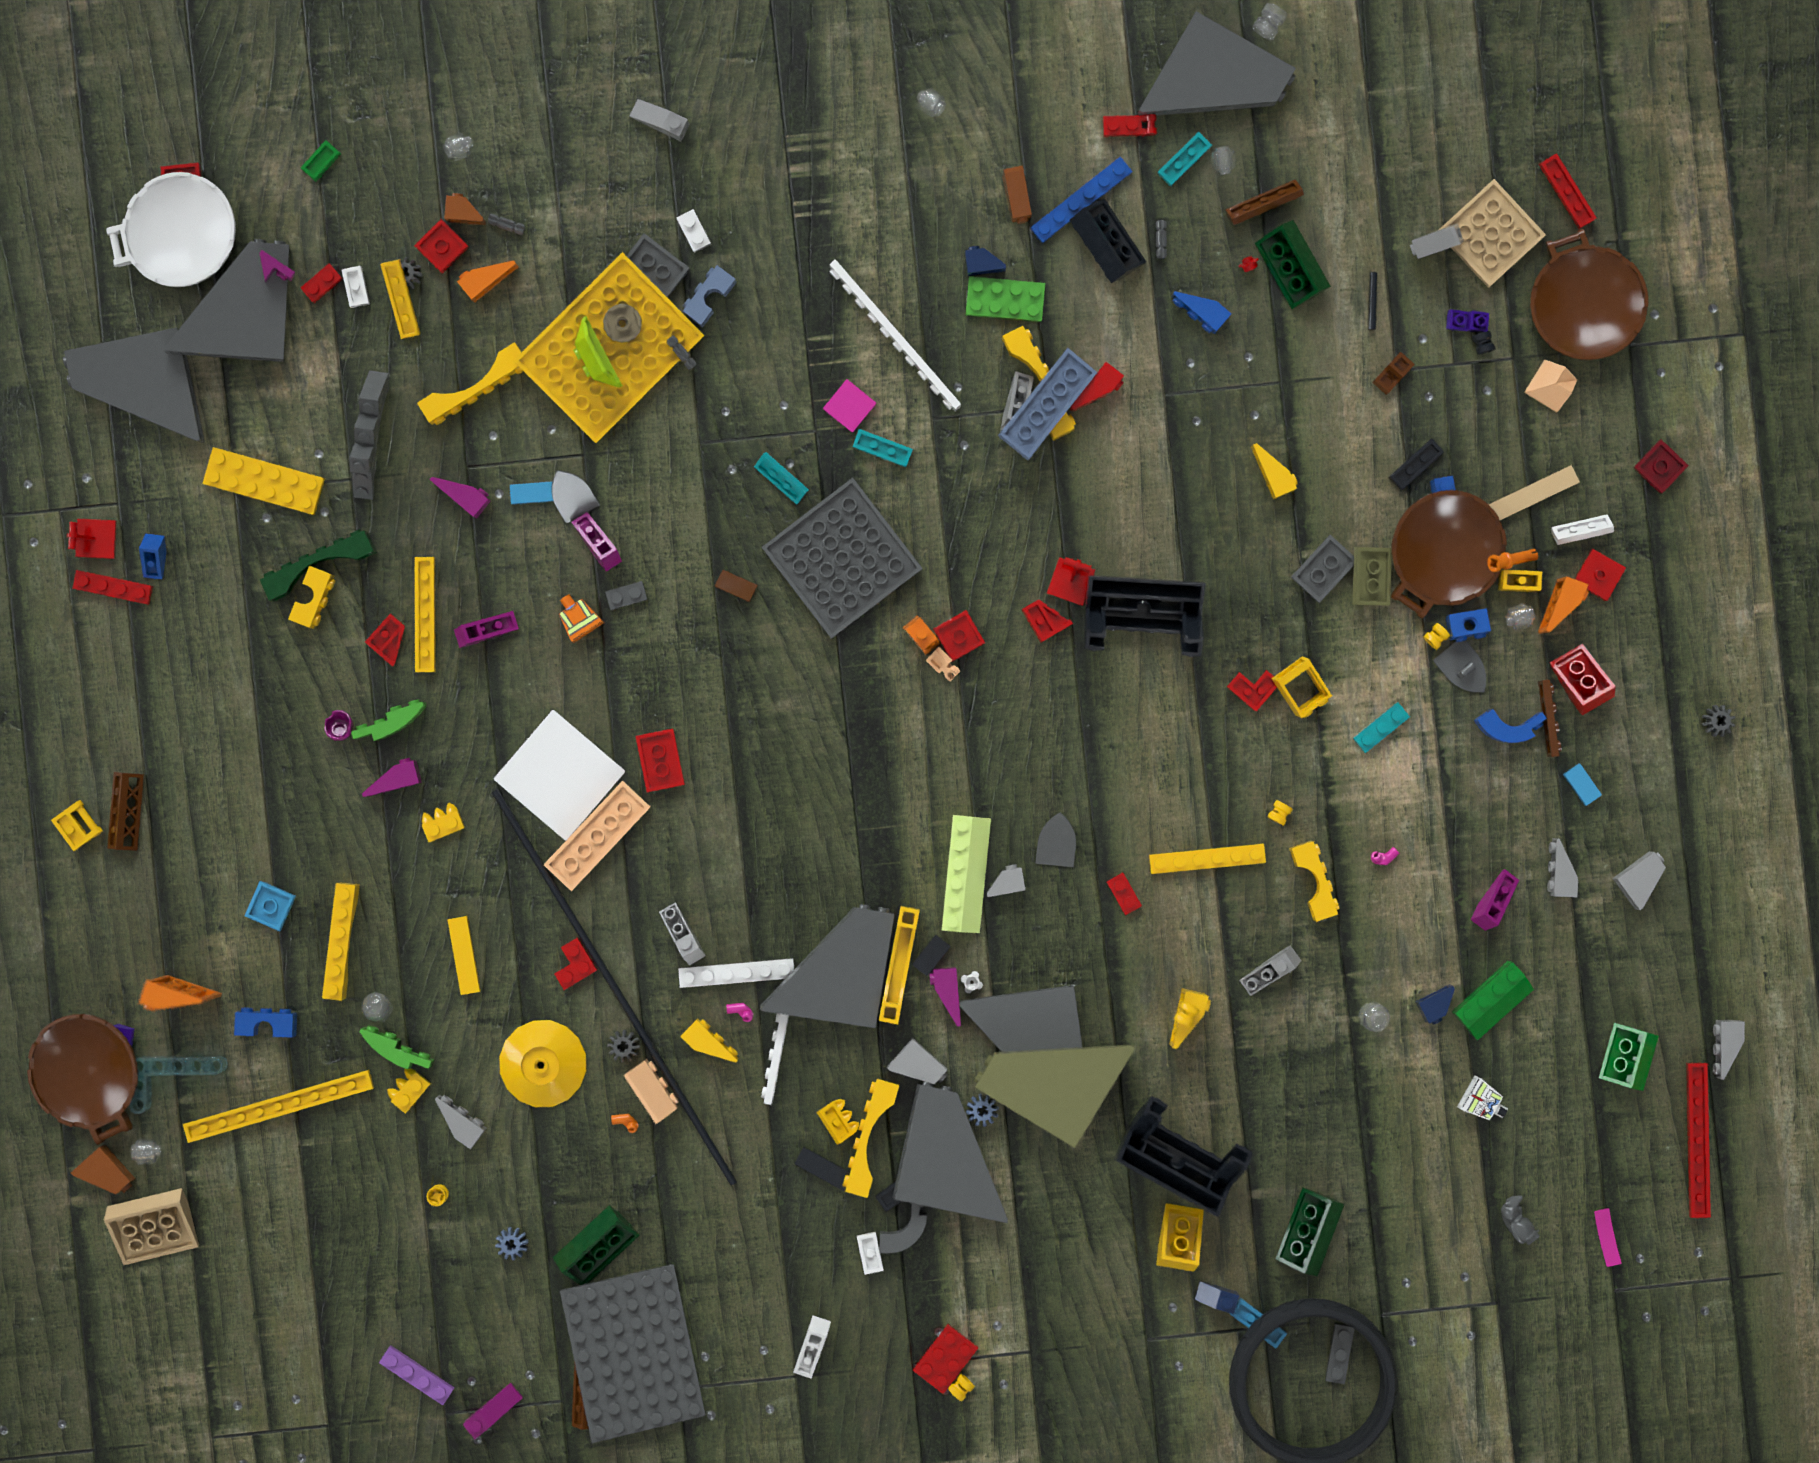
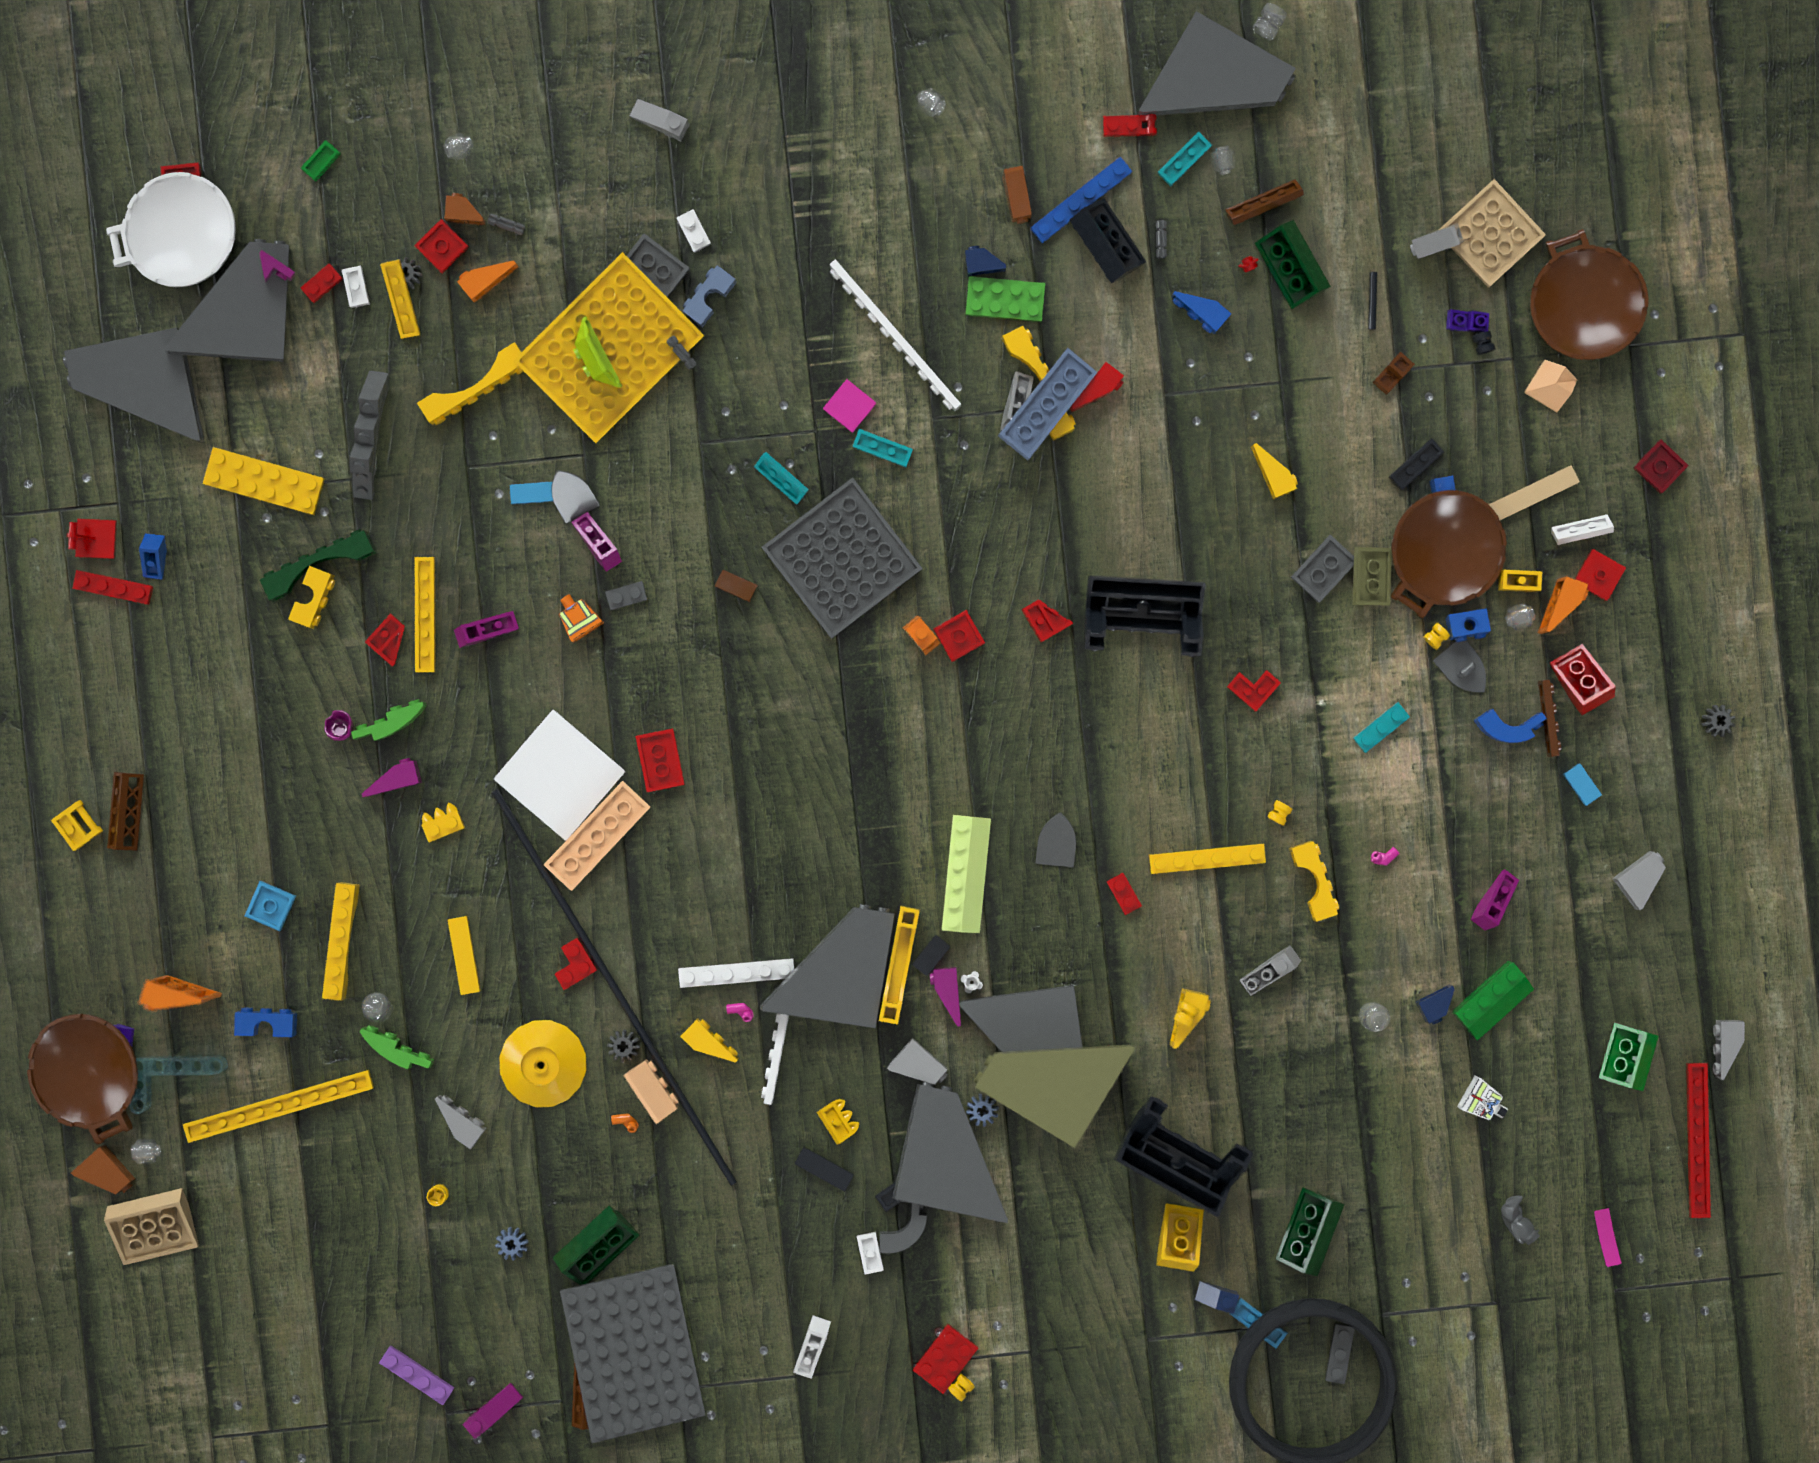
(409, 1090): yellow plate -> none
(468, 497): magenta slope -> none
(618, 313): dark tan plate -> none
(682, 934): light grey slope -> none
(882, 1098): yellow arch -> none
(941, 662): light nougat plate -> none
(1008, 881): light grey slope -> none
(1070, 580): red plate -> none
(1292, 672): yellow window -> none
(1507, 560): orange pin -> none
(1563, 876): light grey slope -> none
(1567, 191): red plate -> none

